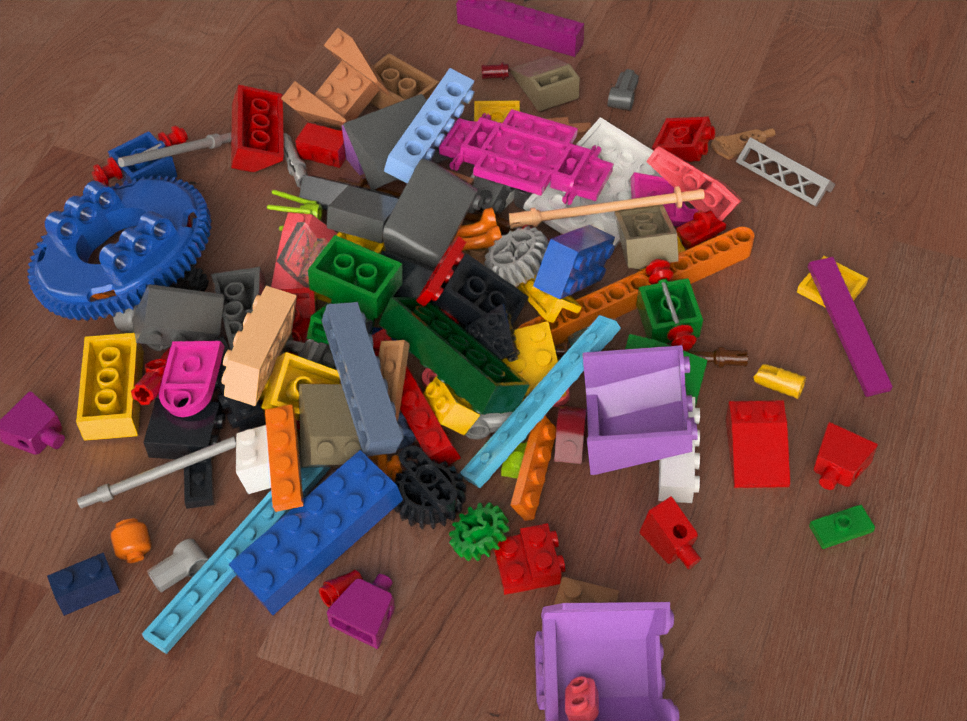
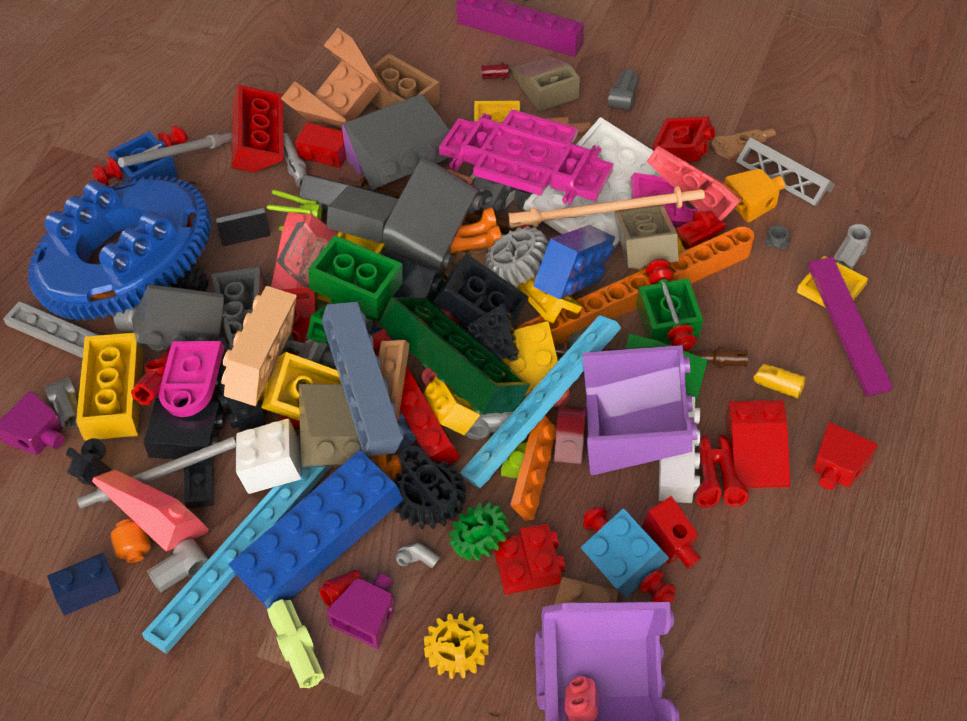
(48, 328): none -> light grey plate
(63, 399): none -> flat silver piece
(88, 463): none -> black hips
(155, 512): none -> coral wedge
(243, 226): none -> black slope
(284, 458): orange plate -> none
(295, 643): none -> yellowish green piece
(416, 552): none -> light grey arm
(430, 125): light blue brick -> none
(442, 272): red plate -> none
(454, 659): none -> yellow gear
(626, 554): none -> dark azure brick
(709, 491): none -> red piece
(757, 192): none -> light orange torso
(777, 237): none -> dark grey plate
(842, 526): green plate -> none
(853, 246): none -> light grey piece

